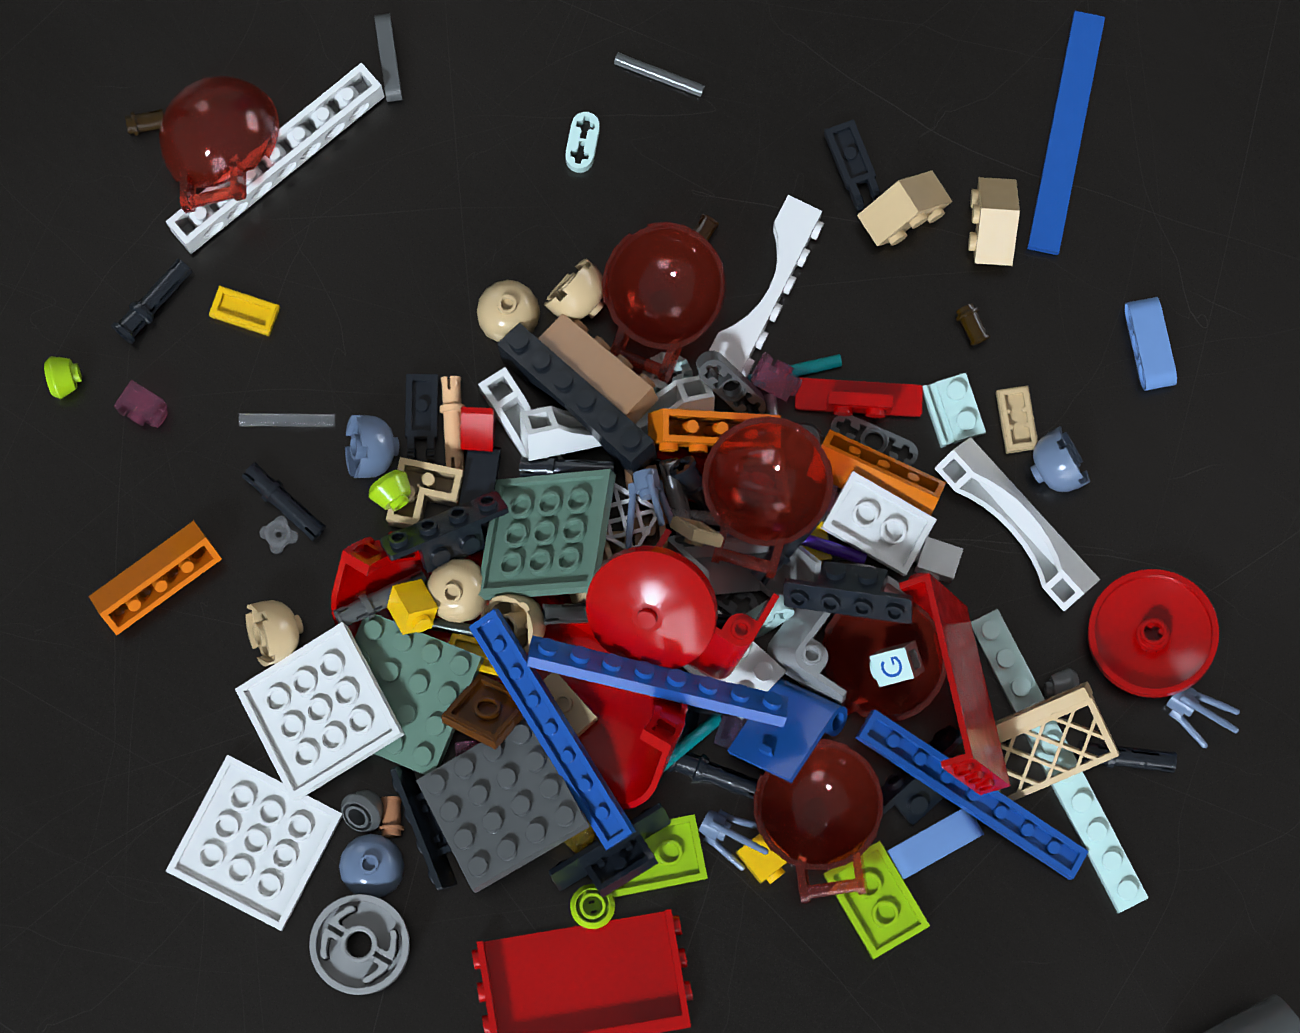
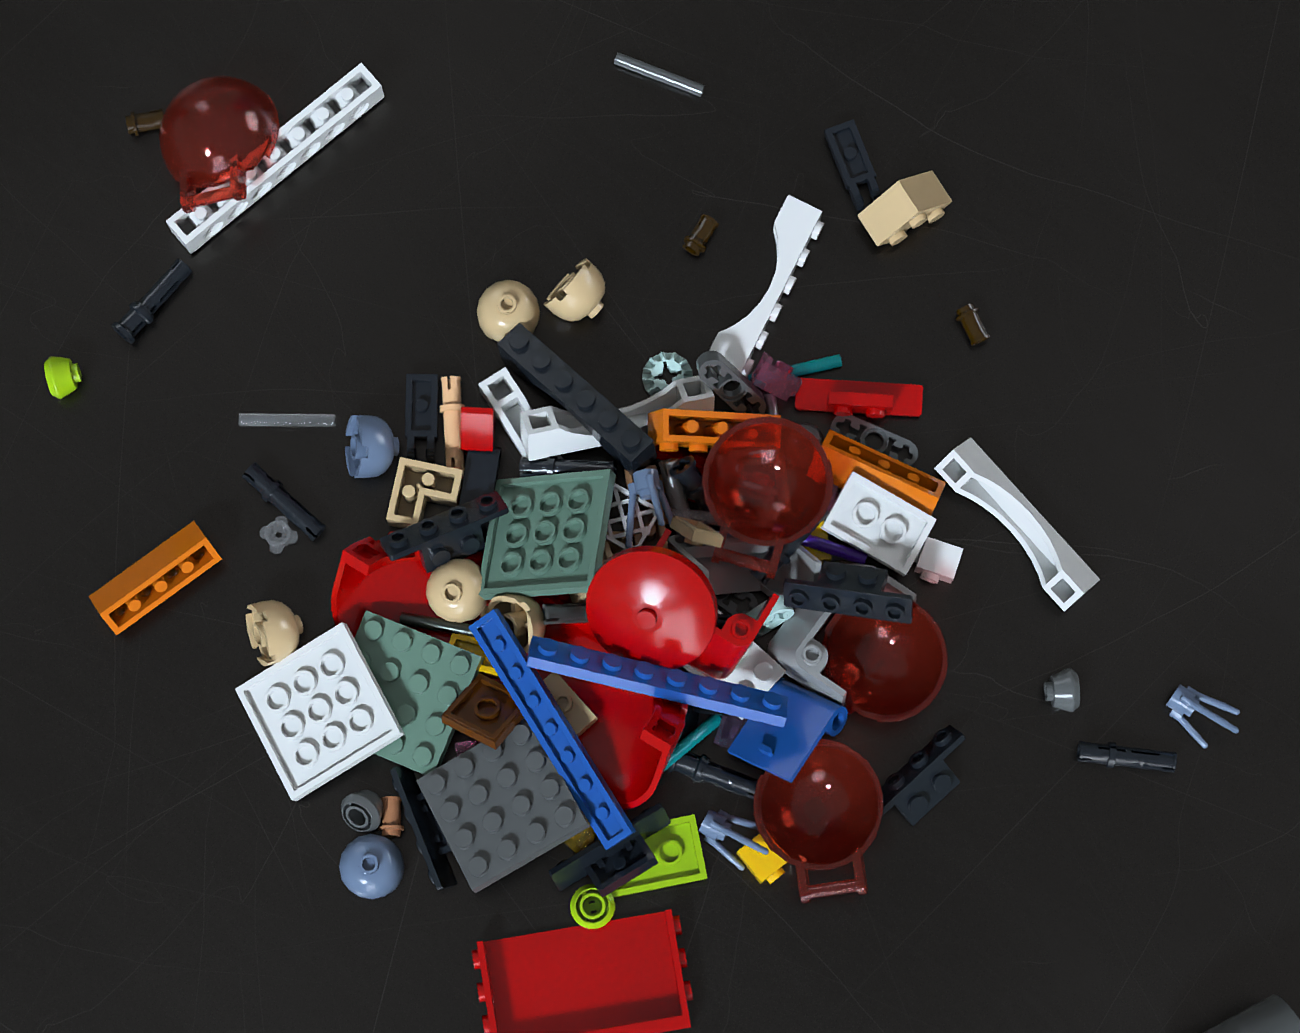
(142, 405): clear pink brick -> none
(244, 310): yellow tile -> none
(254, 843): white plate -> none
(349, 972): light grey piece -> none
(372, 603): dark grey pin -> none
(388, 57): dark grey beam -> none
(391, 490): lime cone -> none
(412, 607): yellow brick -> none
(589, 143): light aqua beam -> none
(600, 368): medium nougat brick -> none
(662, 292): clear red windscreen -> none
(888, 910): lime plate -> none
(896, 663): light aqua brick -> none
(934, 843): medium blue beam -> none
(953, 410): light aqua plate -> none
(983, 763): red panel -> none
(991, 808): blue plate -> none
(996, 220): brick -> none
(1016, 419): tan plate -> none
(1042, 713): tan fence -> none
(1058, 462): sand blue cylinder -> none
(1066, 133): blue tile -> none
(1073, 792): light aqua plate -> none
(1150, 343): medium blue beam -> none
(1153, 633): red dish -> none

